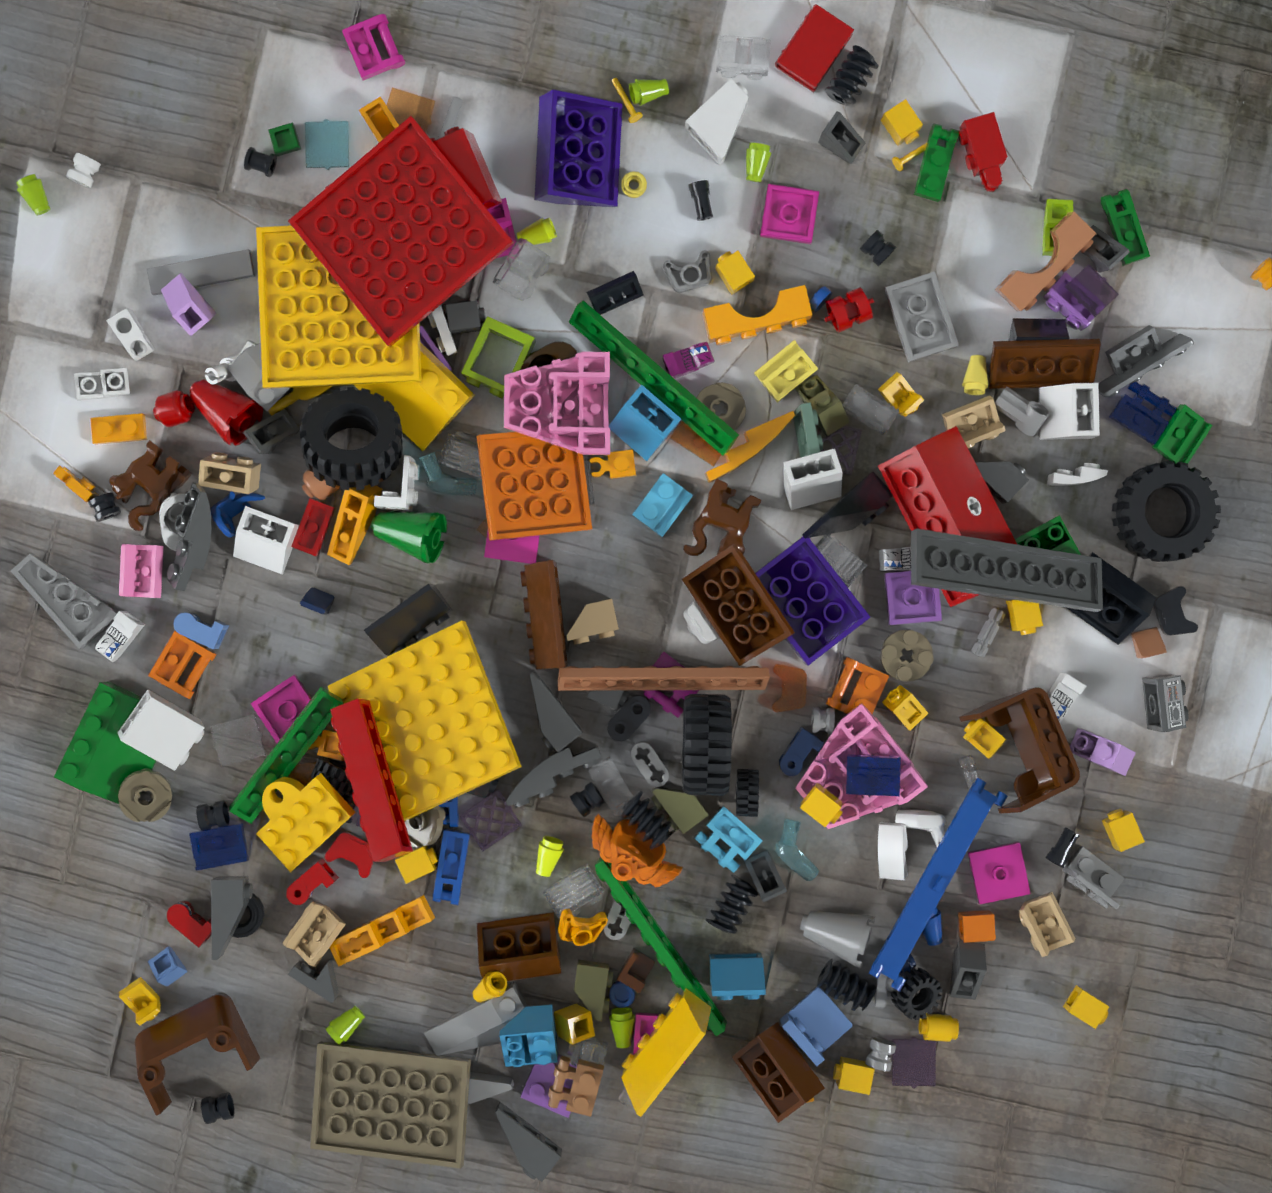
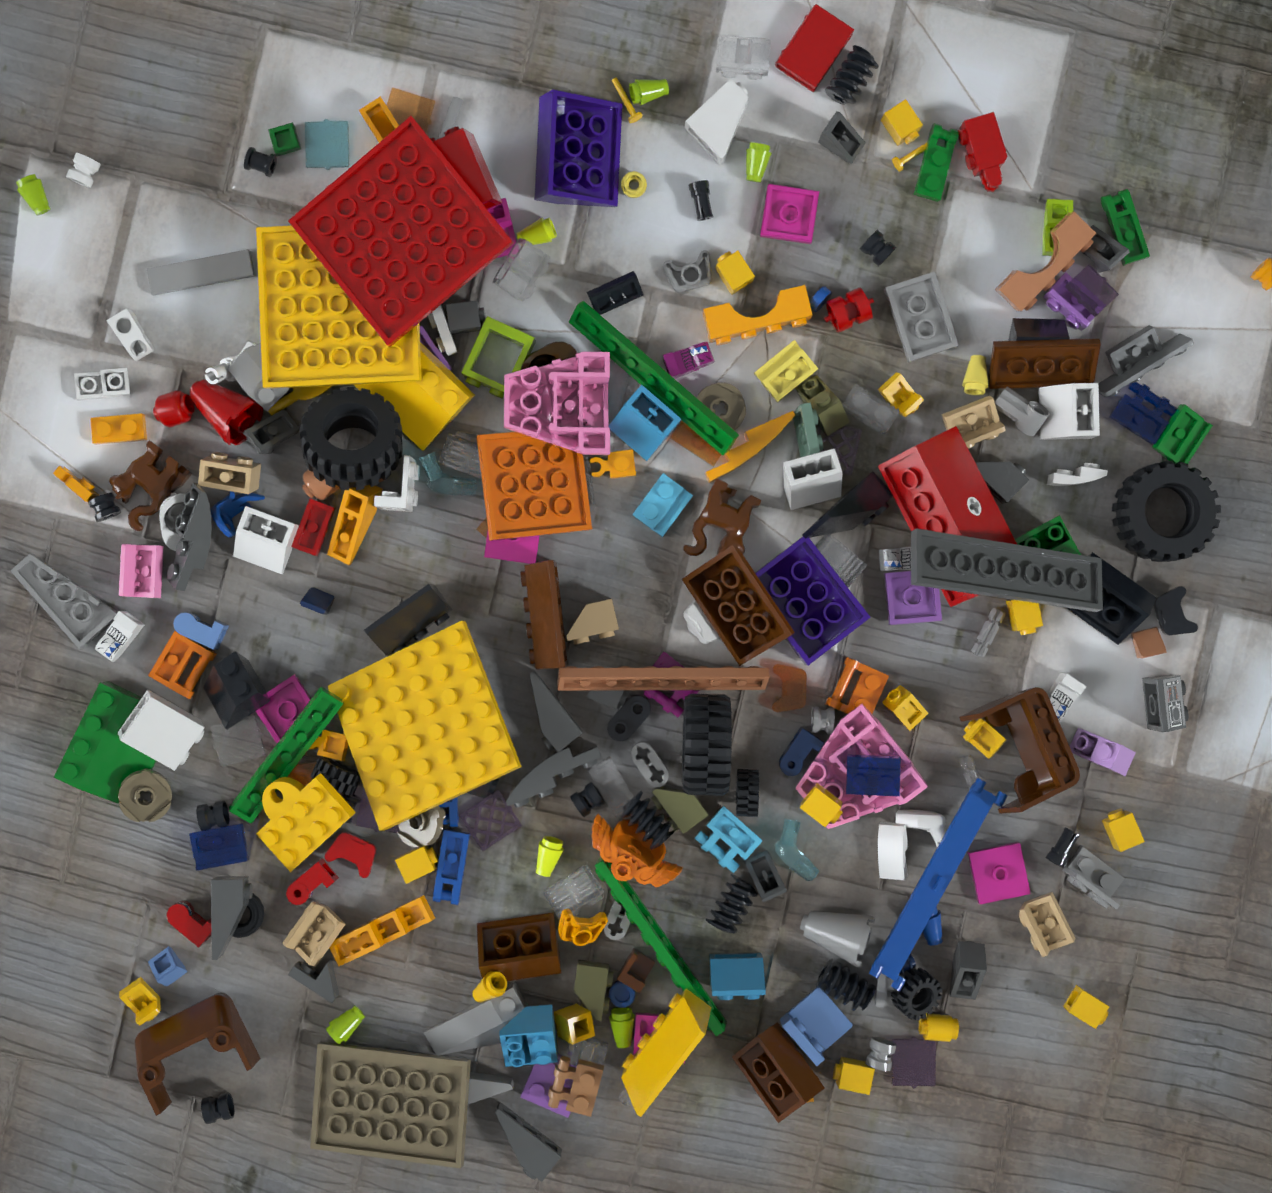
(187, 304): lavender slope -> none
(234, 689): none -> black slope
(365, 50): dark pink plate -> none
(370, 780): red brick -> none
(412, 532): green cone -> none
(921, 657): dark tan plate -> none
(976, 926): orange panel -> none

